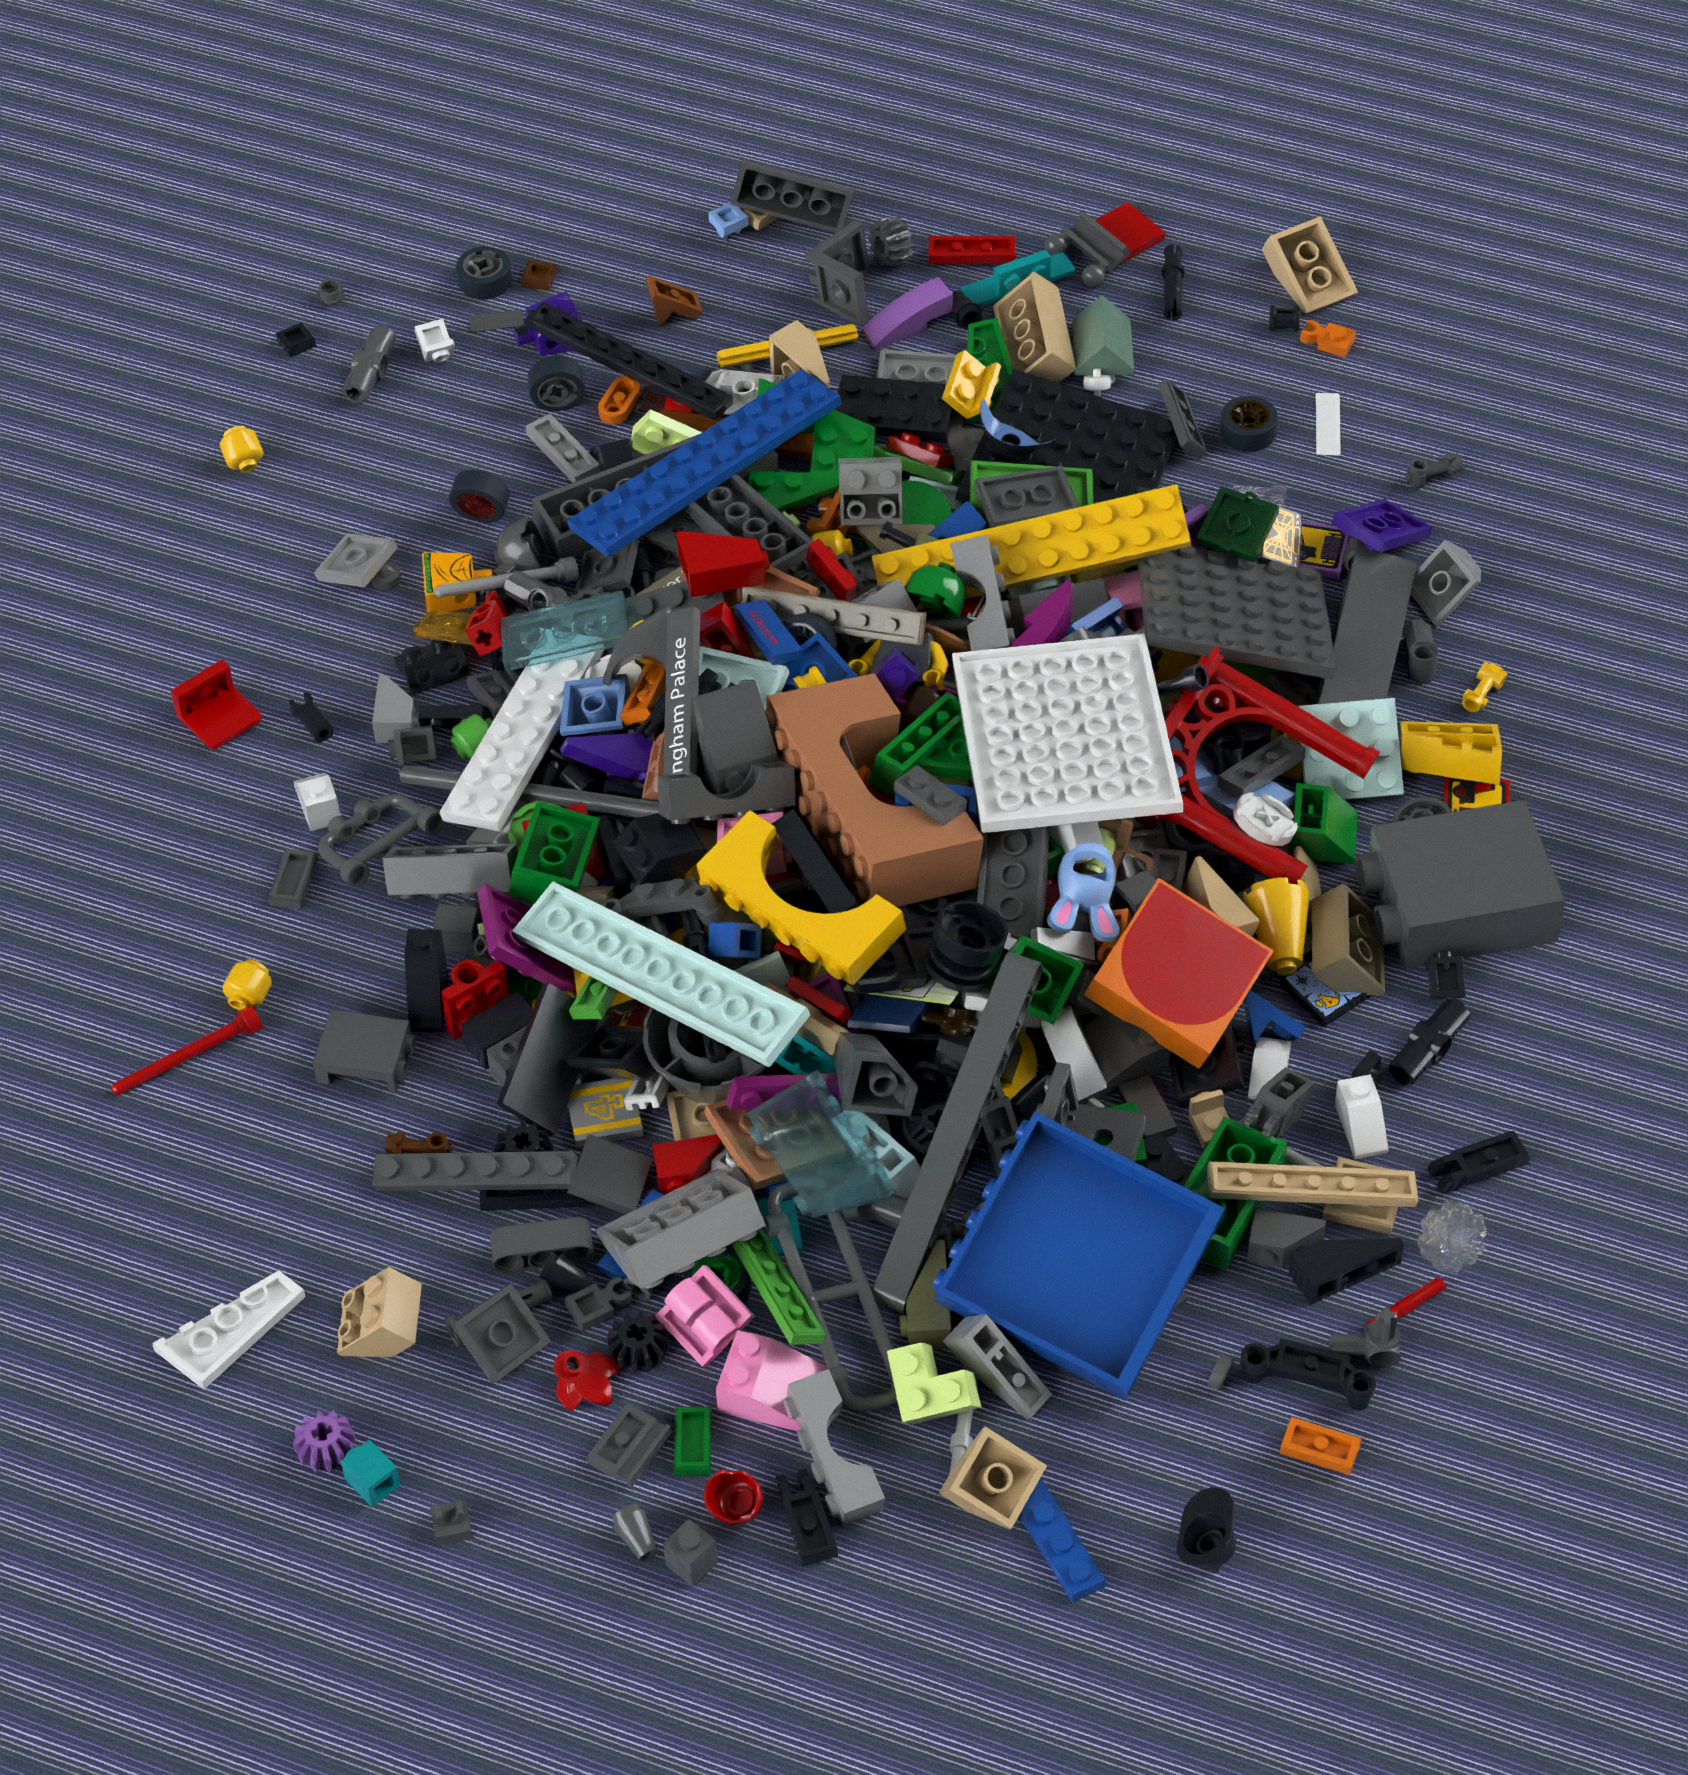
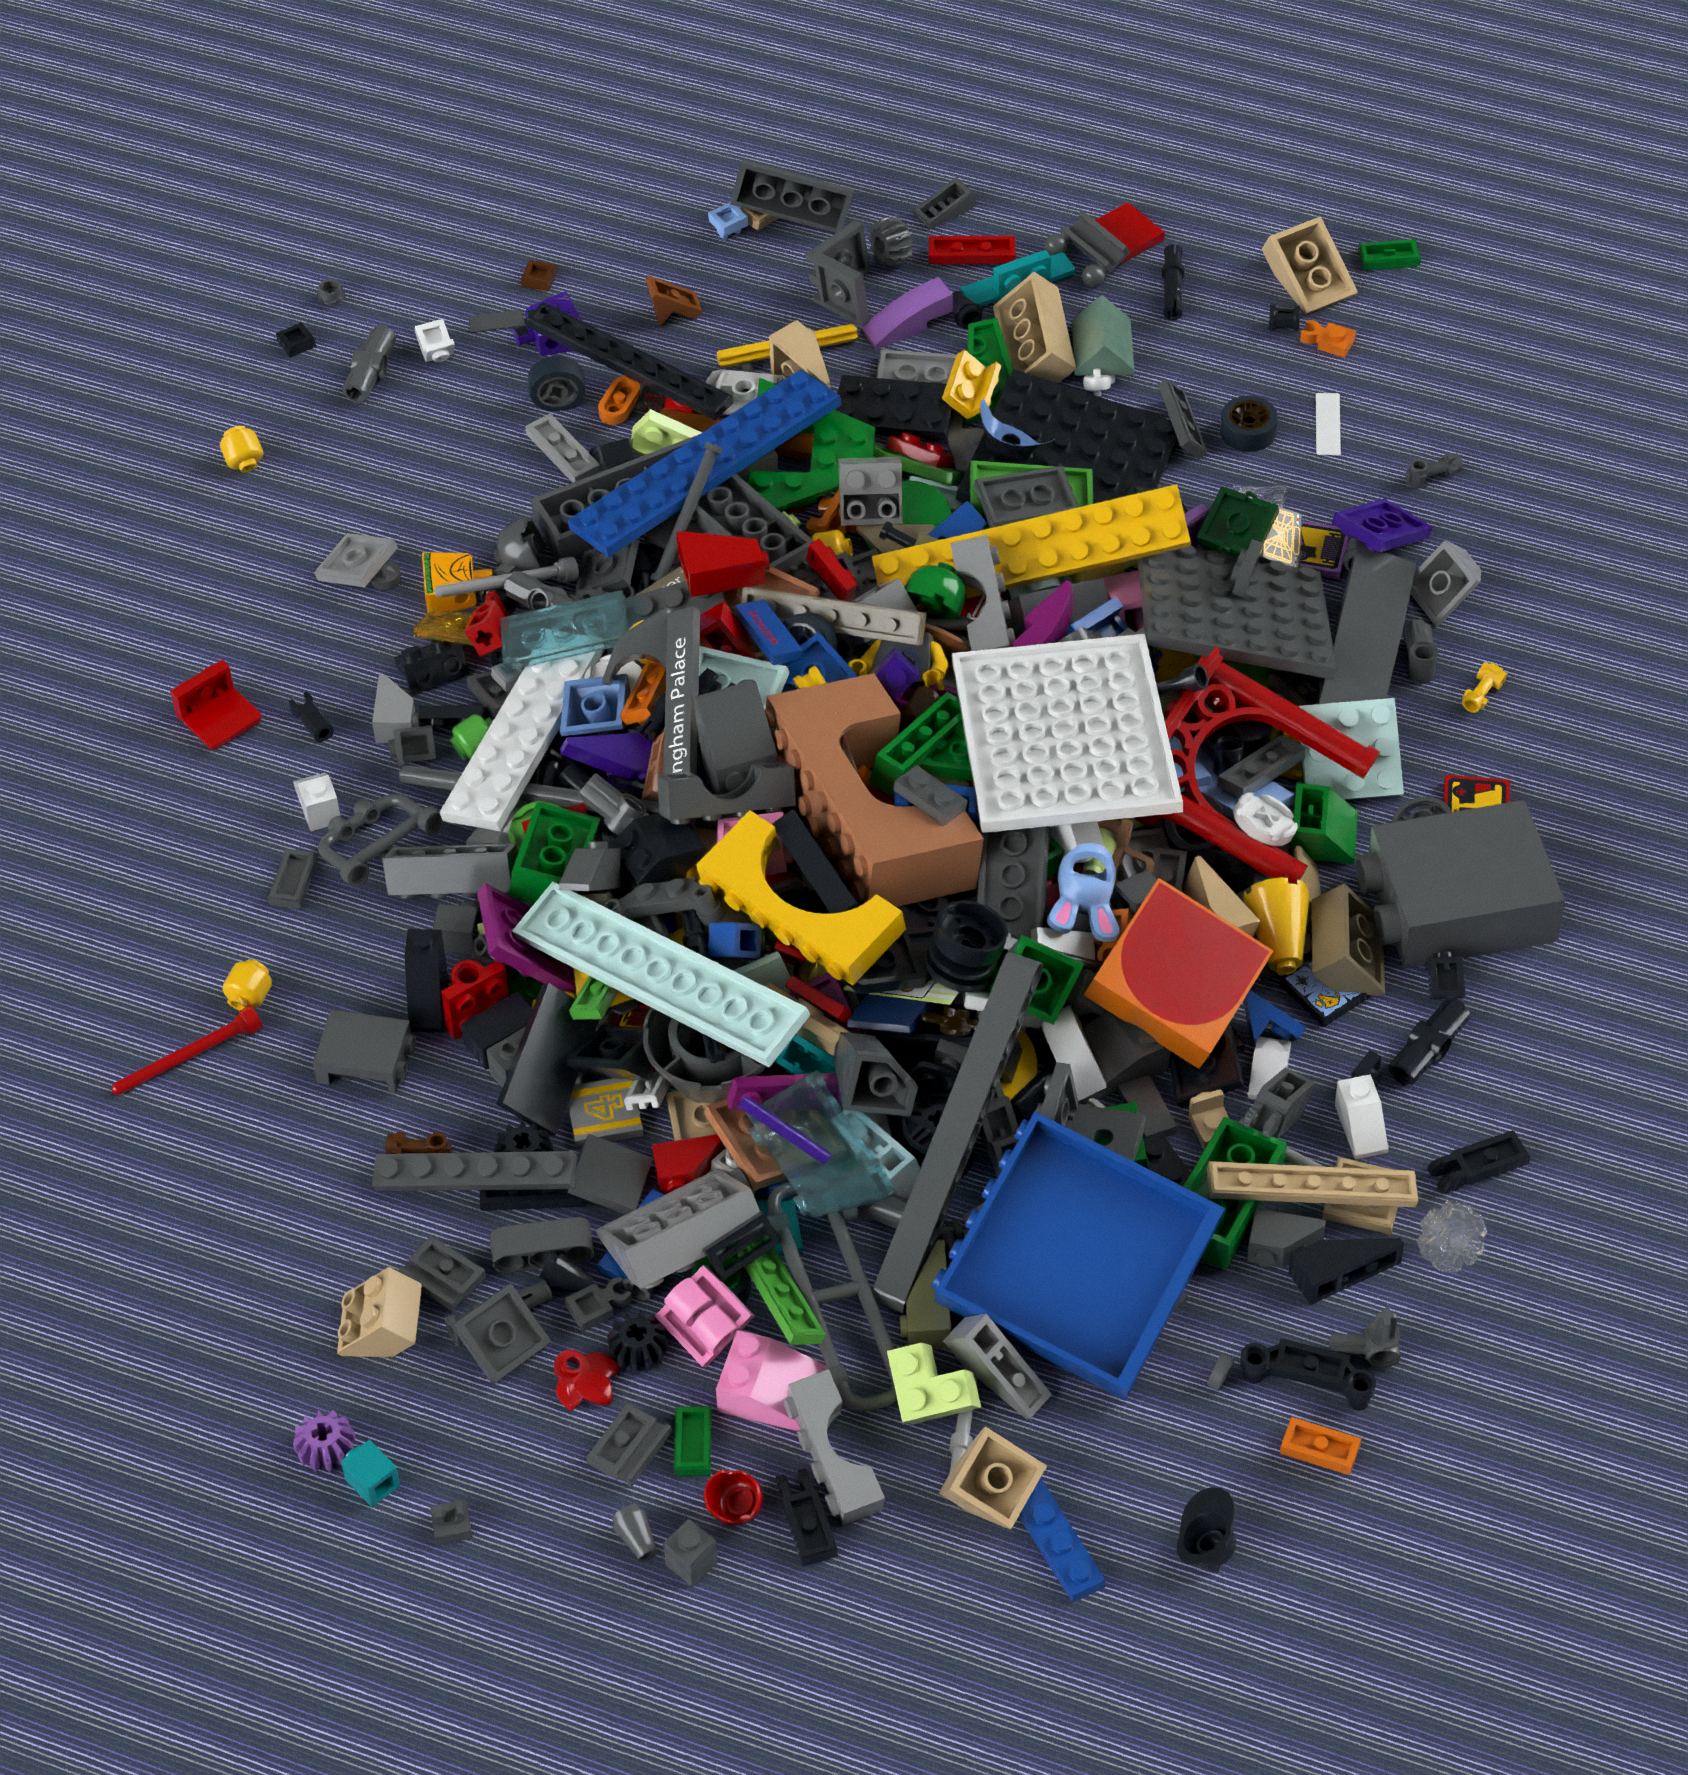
(218, 1340): white wing -> none
(443, 1273): none -> dark grey plate
(479, 496): black wheel -> none
(483, 272): black wheel -> none
(505, 678): none -> light grey tile
(592, 868): none -> dark grey slope
(611, 804): none -> dark grey piece
(687, 509): none -> dark grey bar
(733, 1235): none -> black tile
(784, 1129): none -> dark purple bar
(948, 193): none -> dark grey slope
(1246, 567): none -> dark grey plate
(1389, 254): none -> green tile
(1417, 1298): red piece -> none
(1452, 750): yellow wedge -> none

